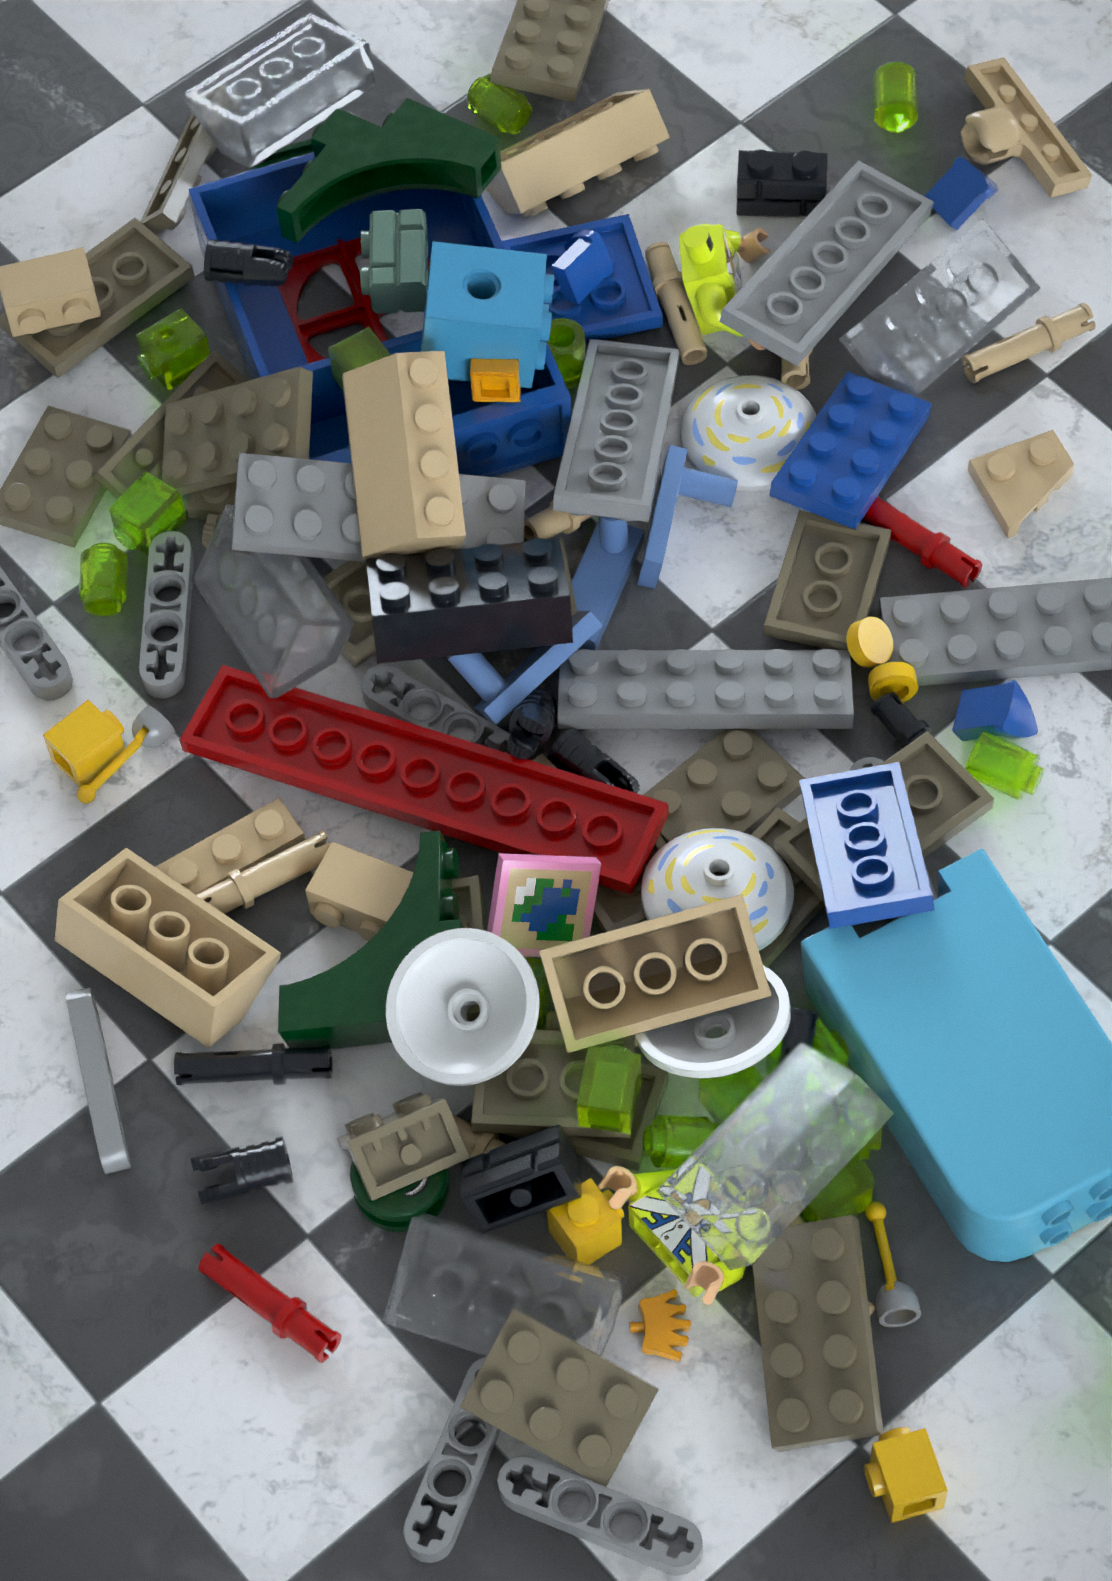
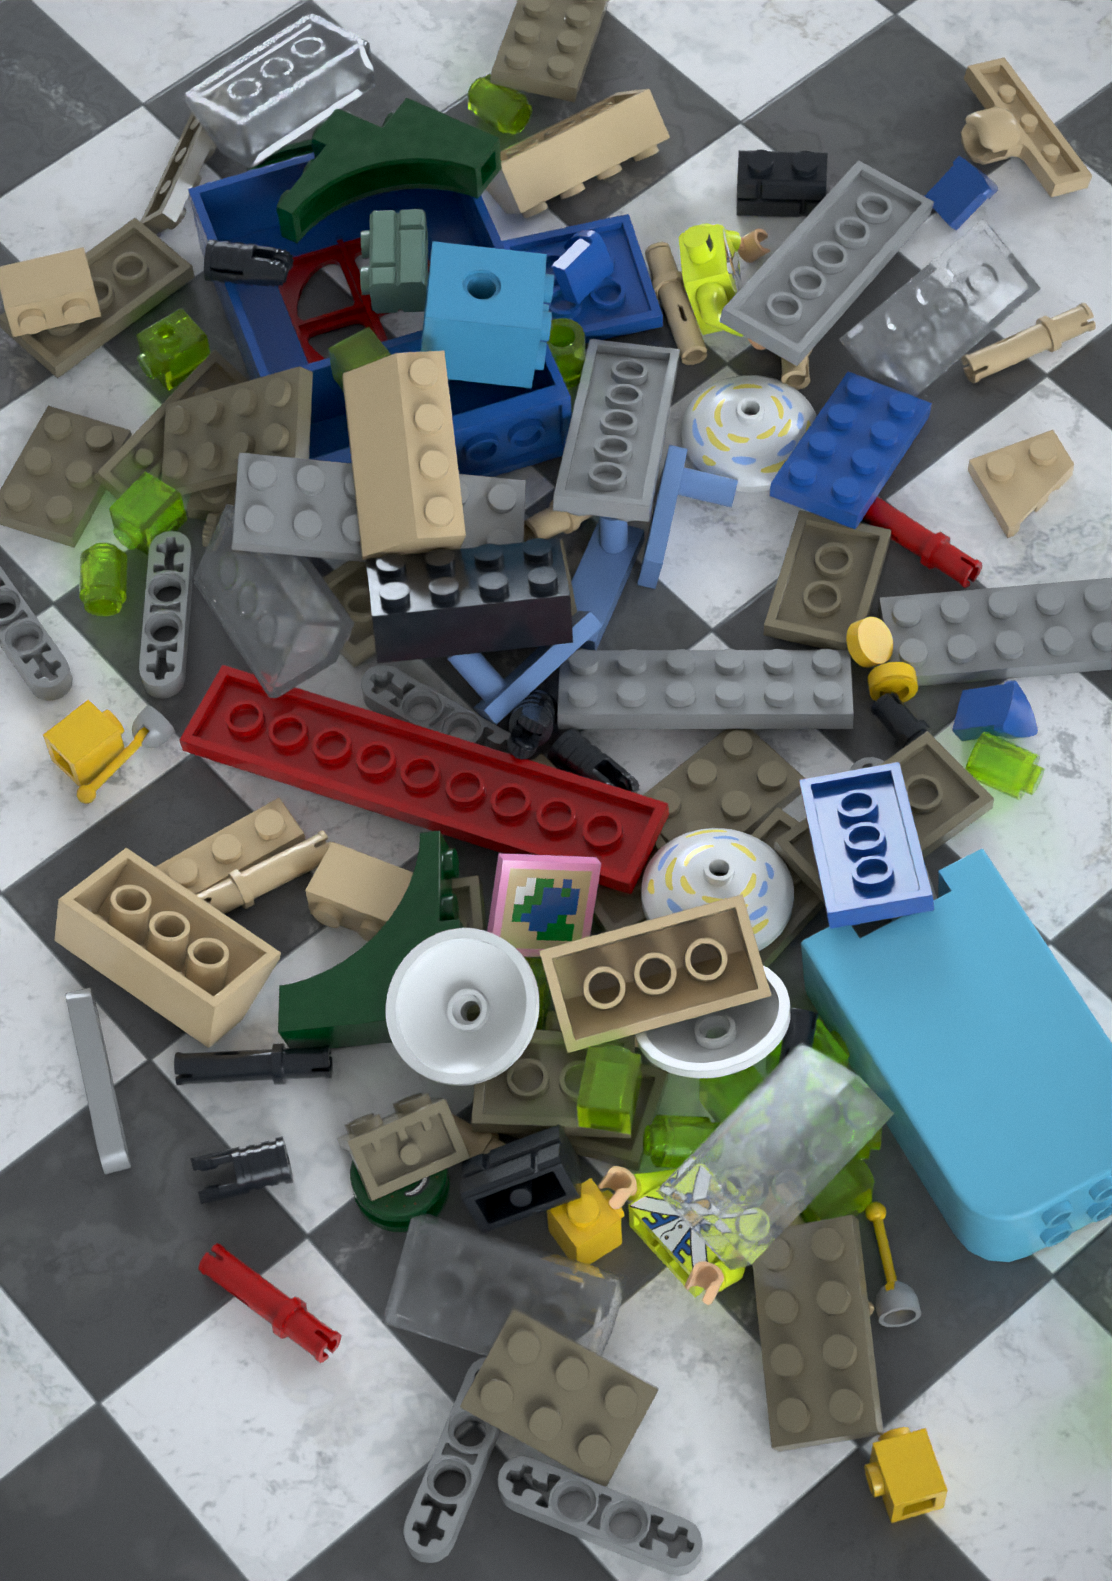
(495, 380): light orange tile -> none
(661, 1326): light orange piece -> none
(895, 96): clear neon green brick -> none

